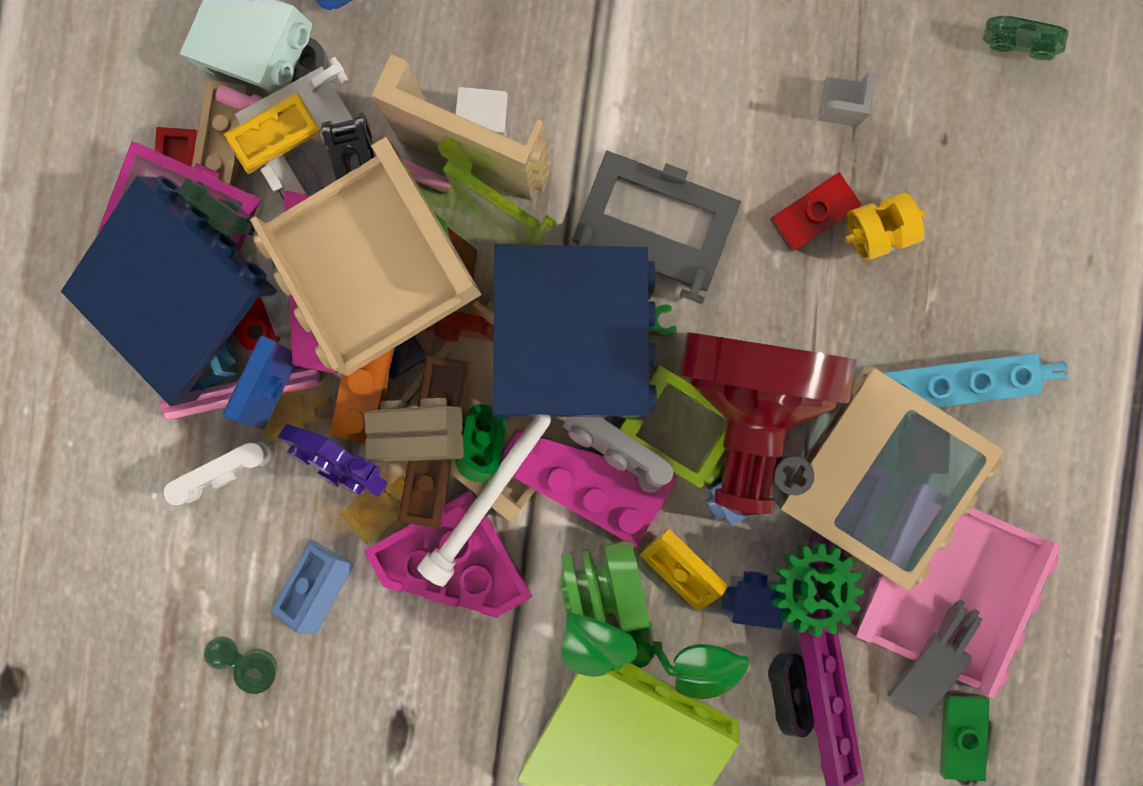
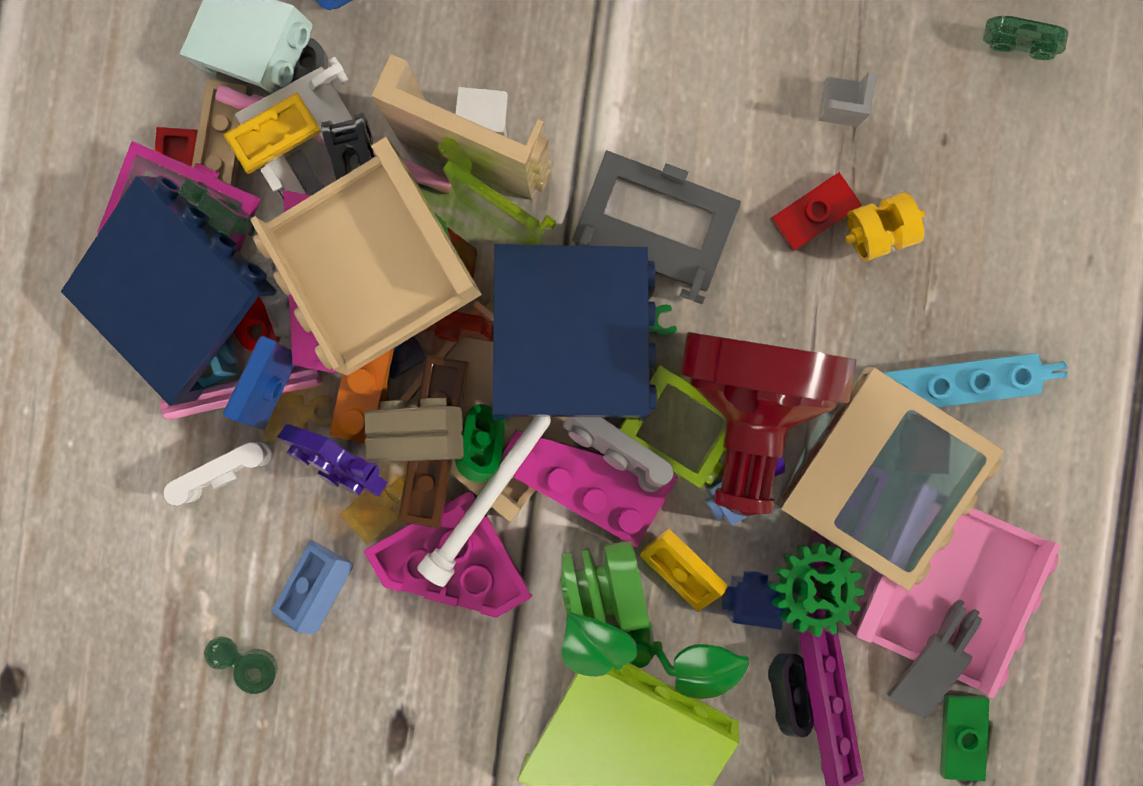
(794, 488): dark grey bush -> none

